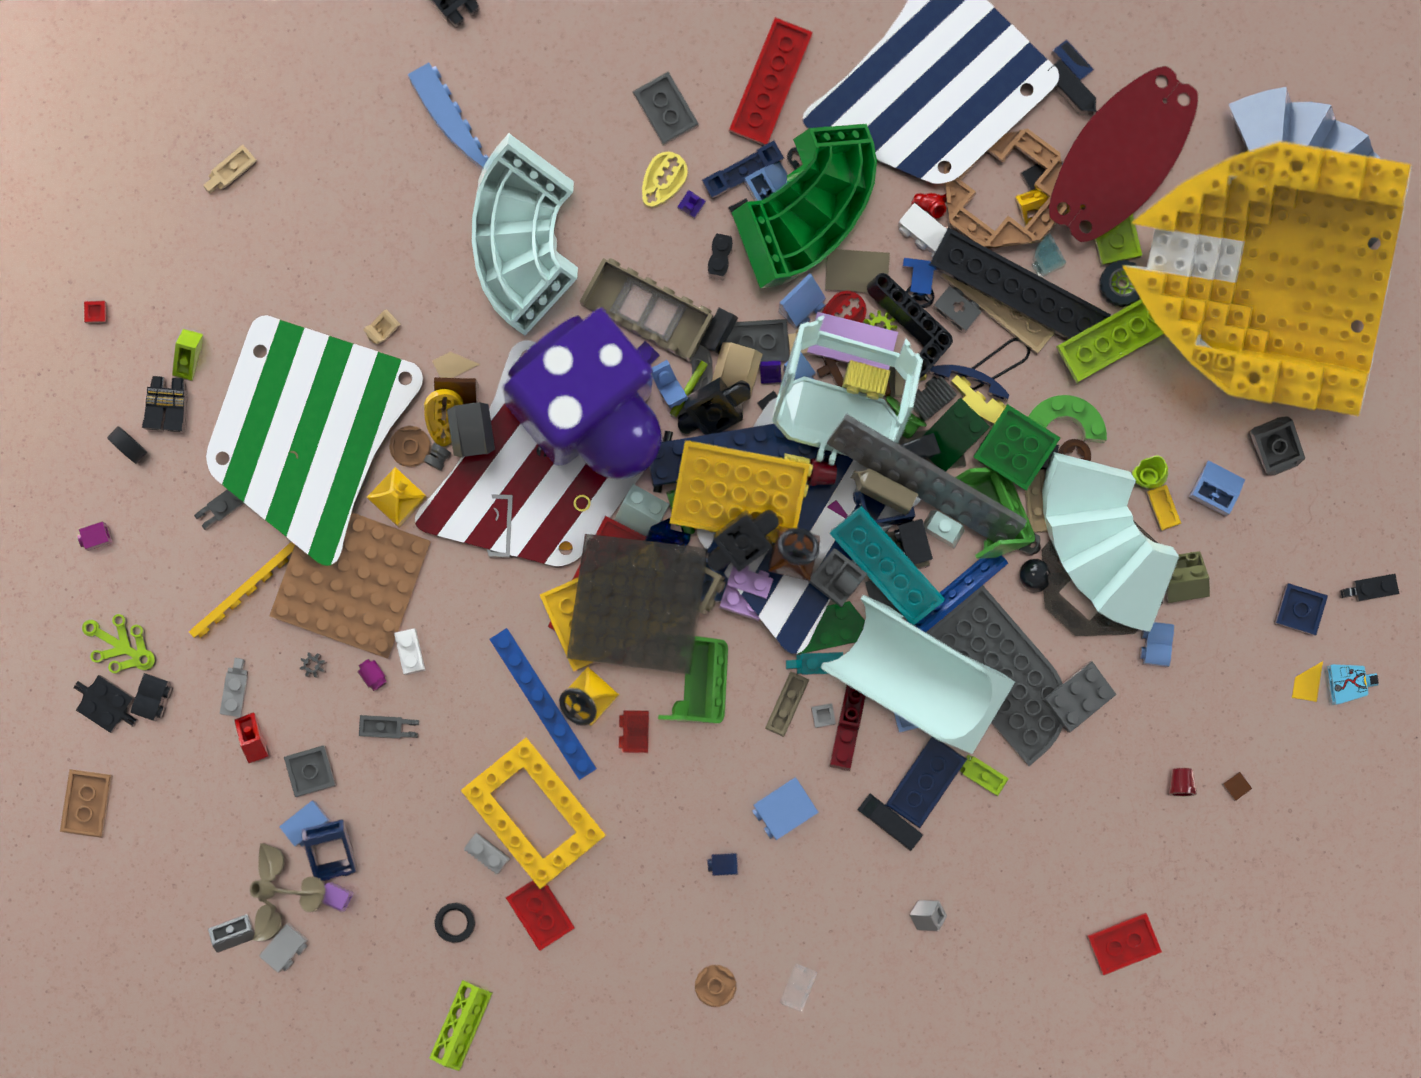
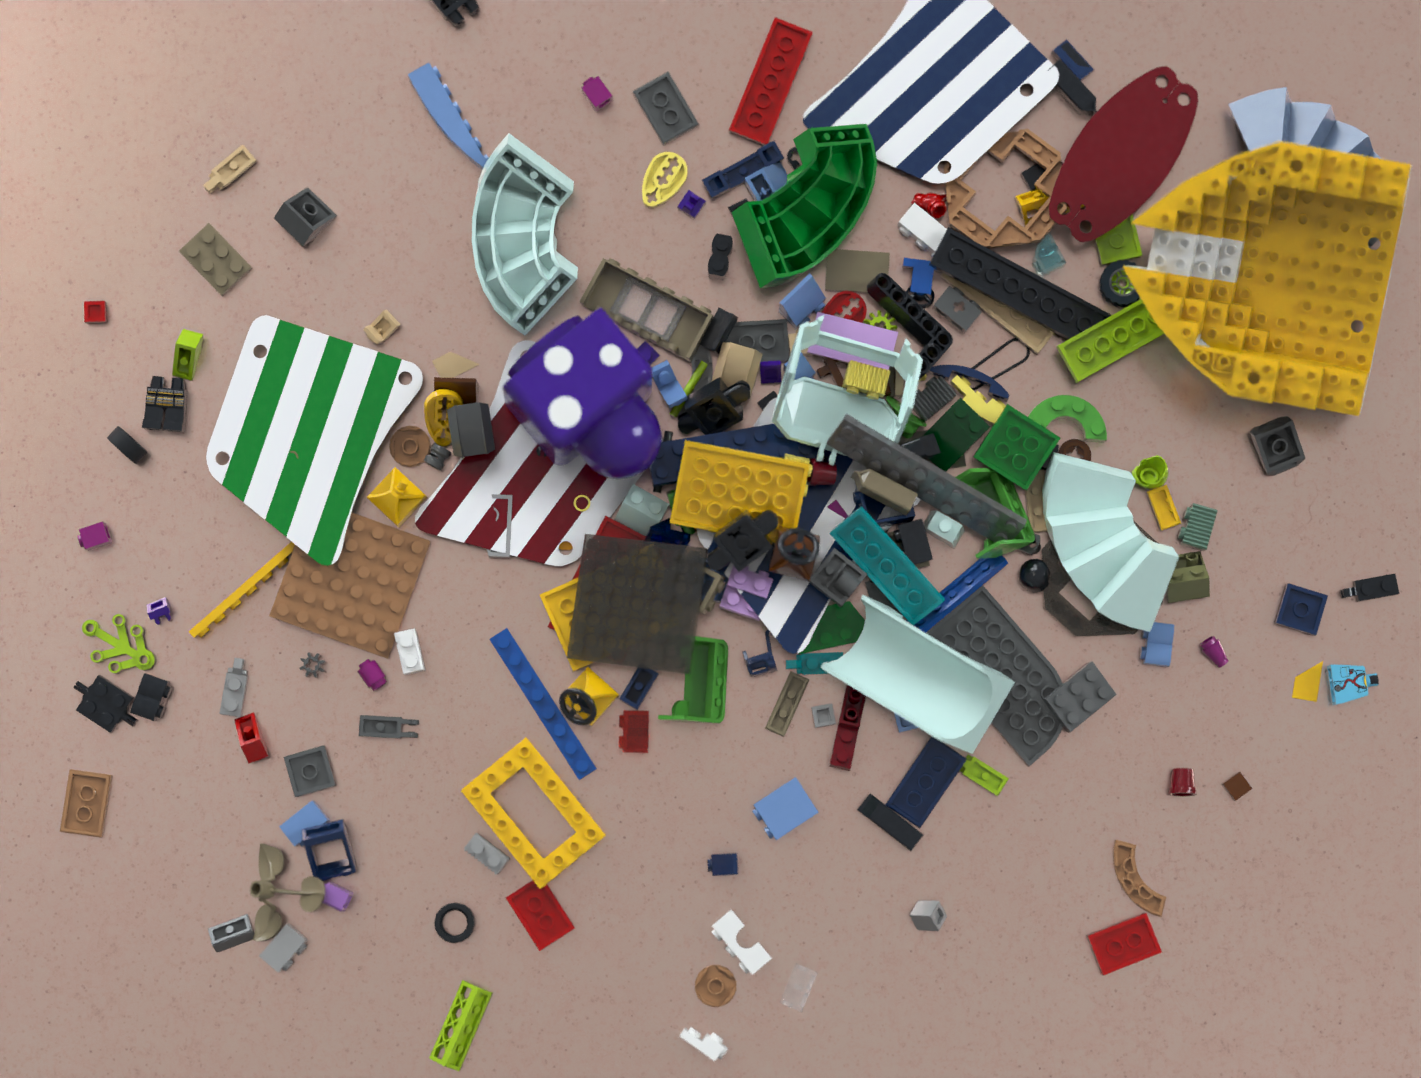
(157, 609): none -> dark purple tile
(215, 259): none -> dark tan plate
(221, 507): dark grey hinge -> none
(304, 216): none -> dark grey slope
(596, 93): none -> magenta brick
(638, 687): none -> dark blue brick
(710, 1045): none -> white plate
(751, 958): none -> white arch
(762, 660): none -> dark blue piece
(1131, 881): none -> medium nougat tile
(1198, 527): none -> sand green brick
(1214, 651): none -> magenta cone
(1217, 488): medium blue slope -> none

